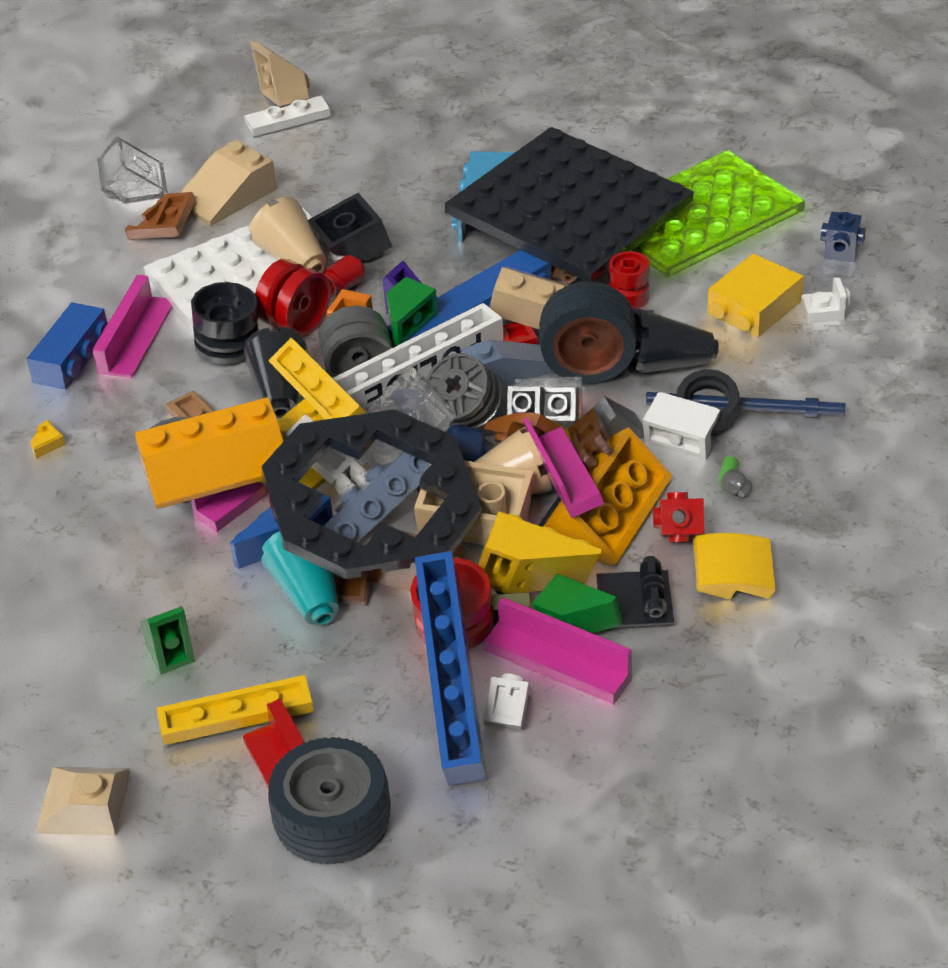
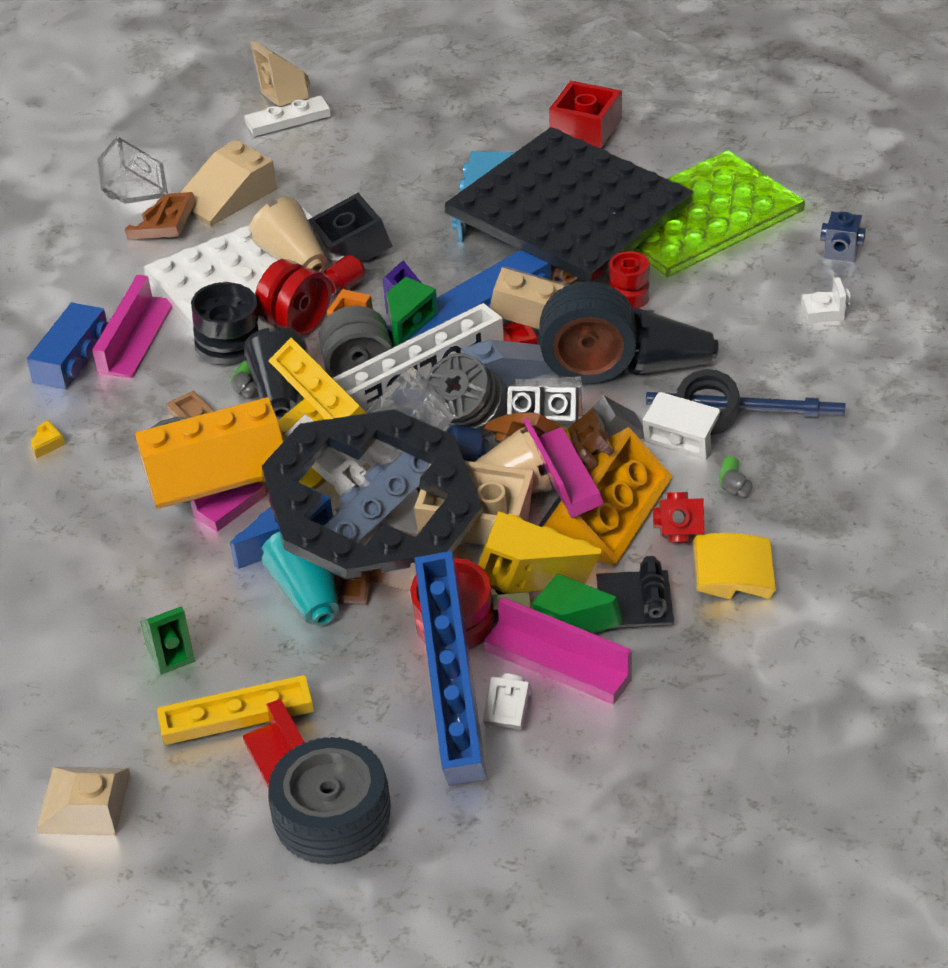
(241, 381): none -> dark grey arm
(587, 112): none -> red brick
(755, 295): yellow brick -> none

